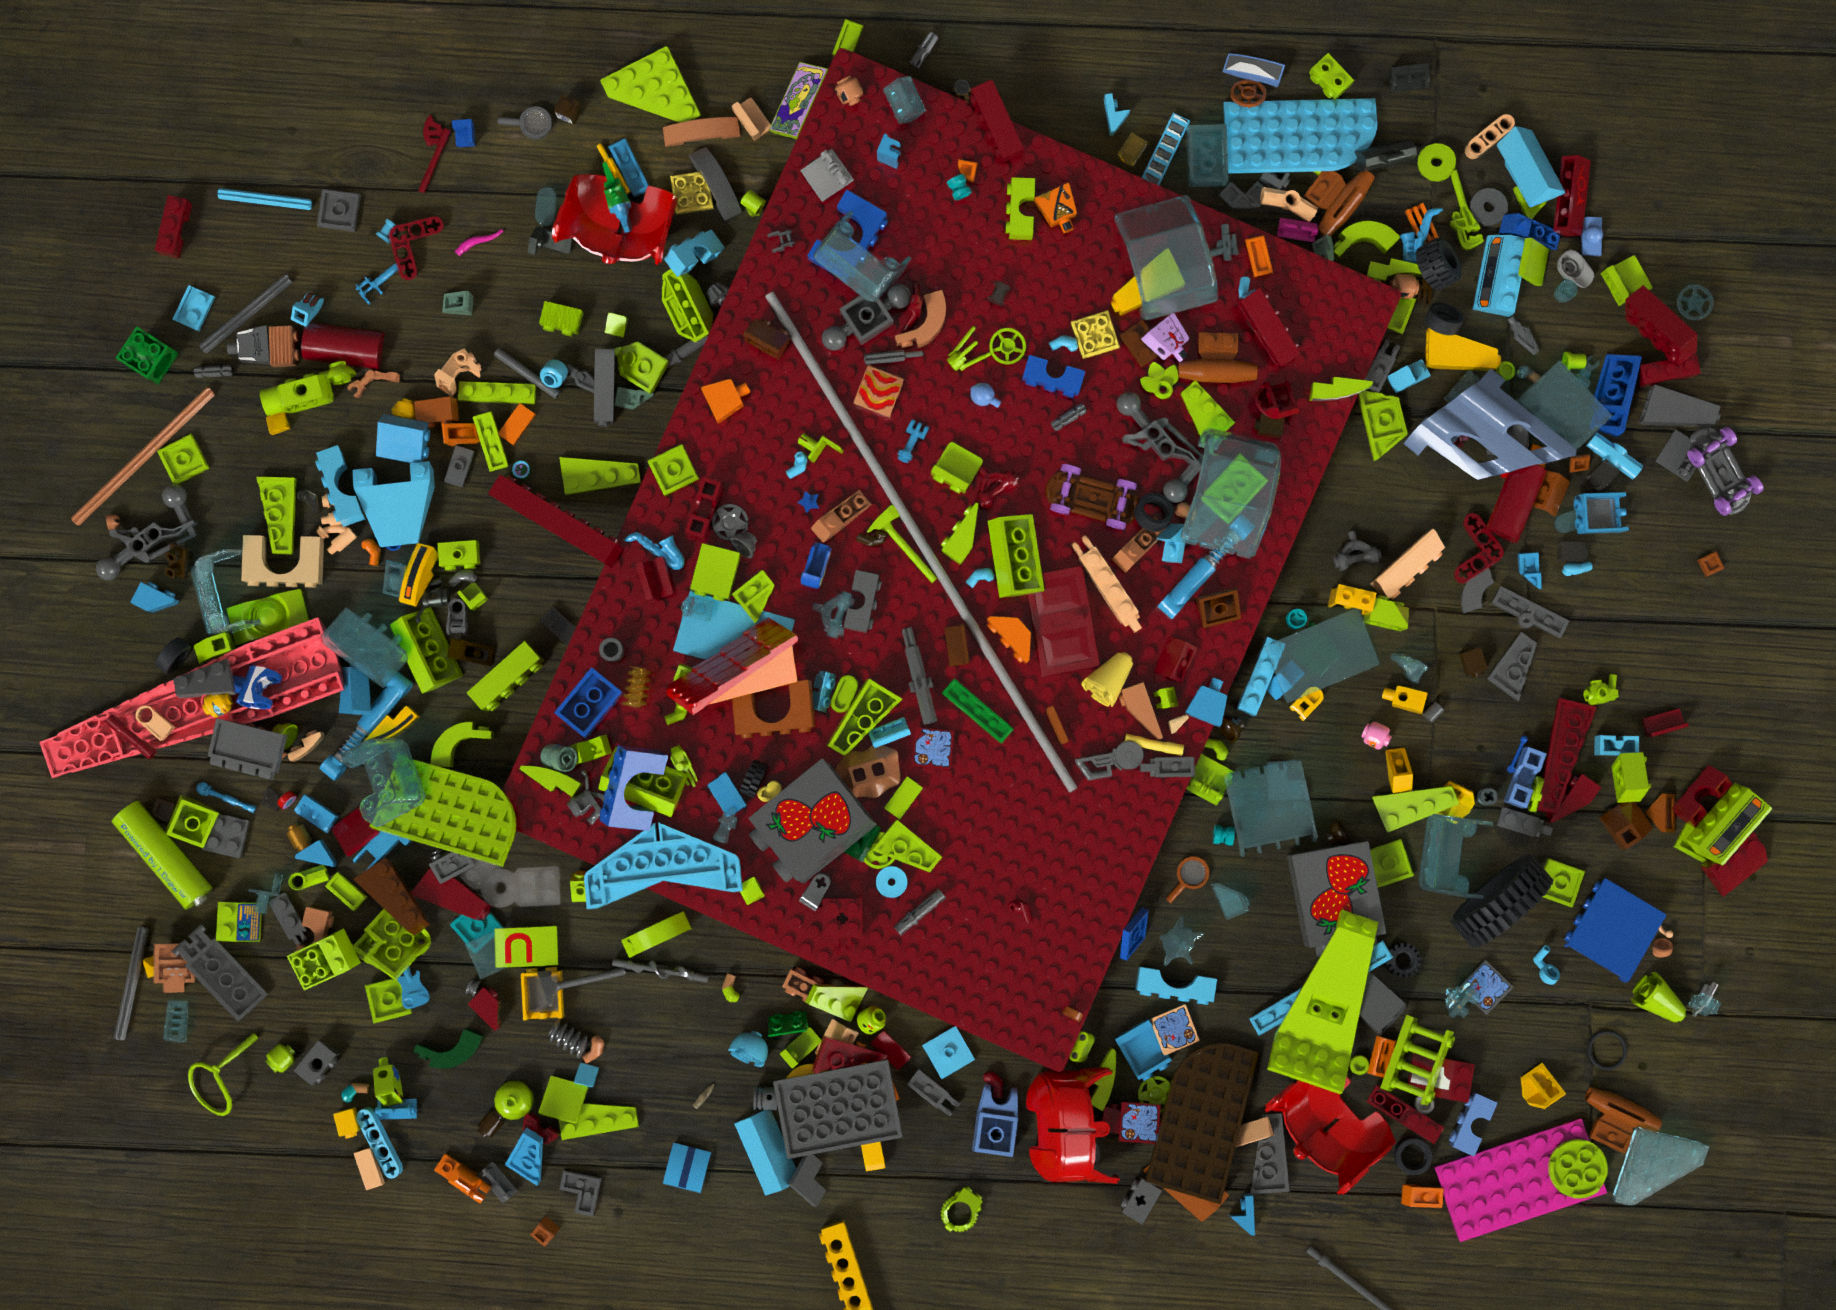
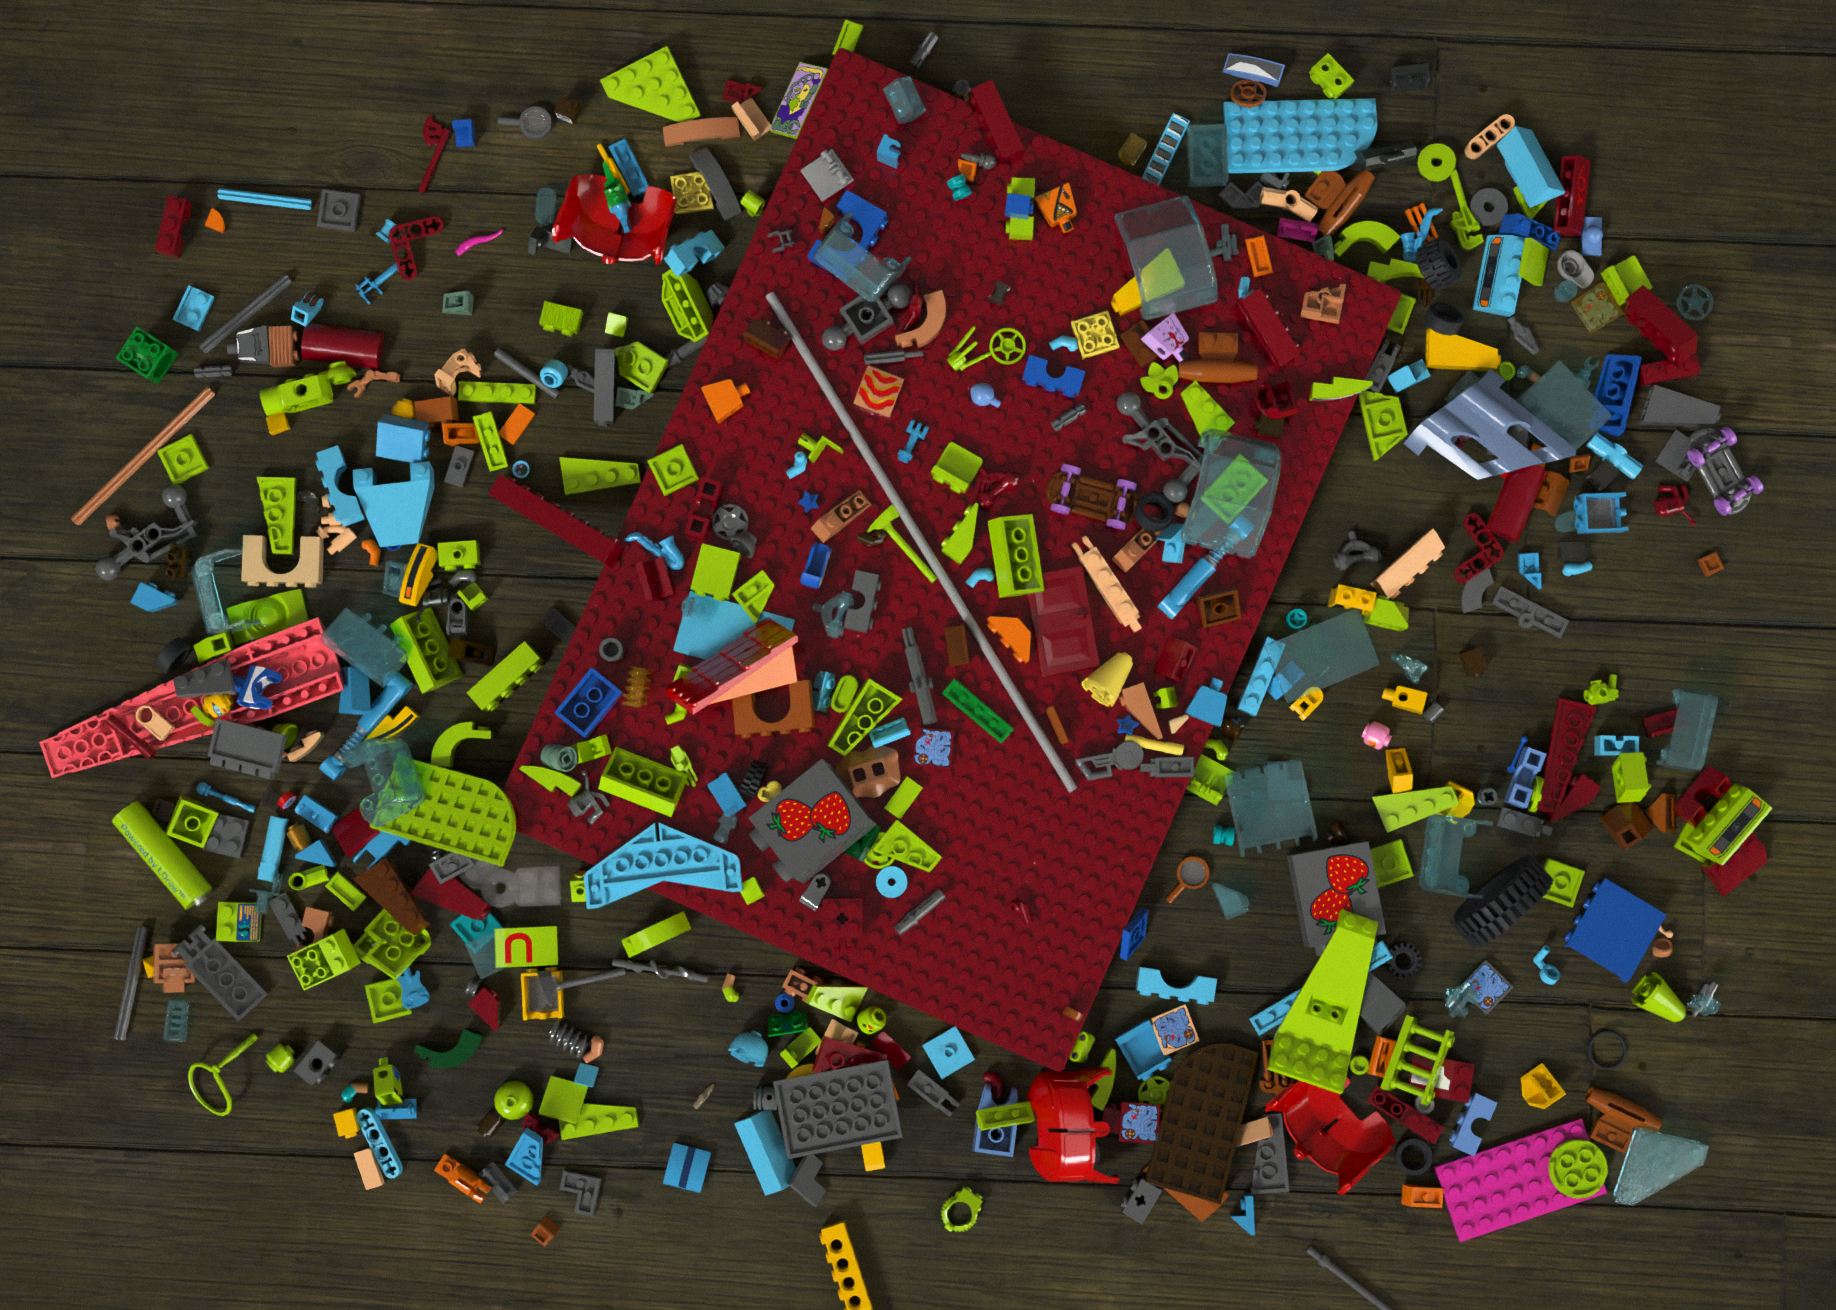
(205, 719): none -> lime tile
(215, 221): none -> orange tile
(273, 848): none -> medium azure piece
(628, 763): arch -> none
(739, 92): none -> dark red slope
(789, 998): none -> blue plate
(826, 220): none -> dark orange slope
(849, 90): nougat head -> none
(988, 161): none -> dark grey bar
(1005, 1116): none -> lime hinge
(1018, 206): none -> blue brick
(1114, 119): medium azure slope -> none
(1127, 725): none -> blue piece
(1179, 942): clear light blue piece -> none
(1267, 1074): none -> dark orange piece
(1324, 304): none -> nougat slope
(1406, 285): nougat head -> none
(1513, 666): dark grey wing -> none
(1574, 361): lime bush -> none
(1597, 308): none -> clear yellow tile
(1669, 505): none -> dark red piece
(1690, 730): none -> clear light blue windscreen

